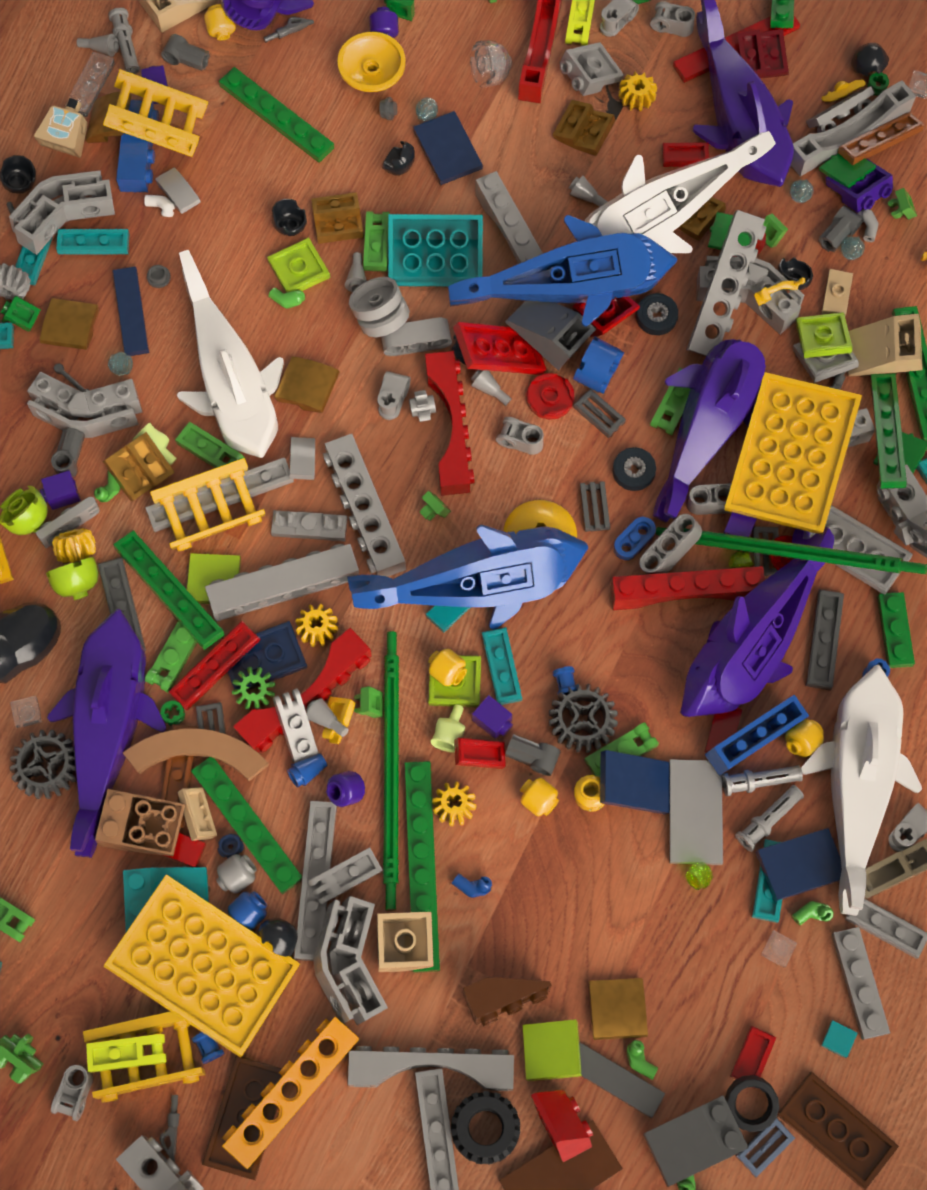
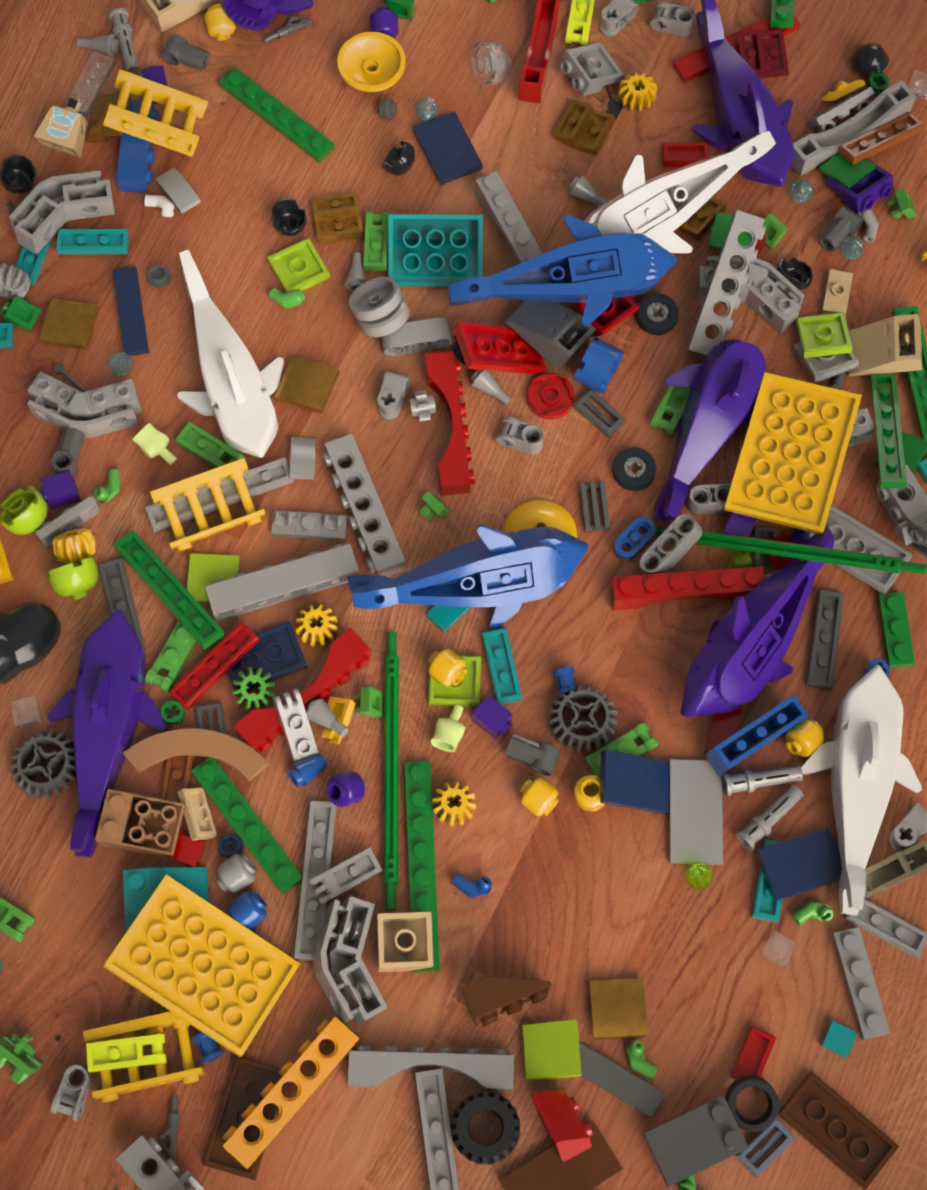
(138, 466): pearl gold slope -> none
(280, 934): black hair -> none
(480, 753): red tile -> none
(763, 296): yellow piece -> none

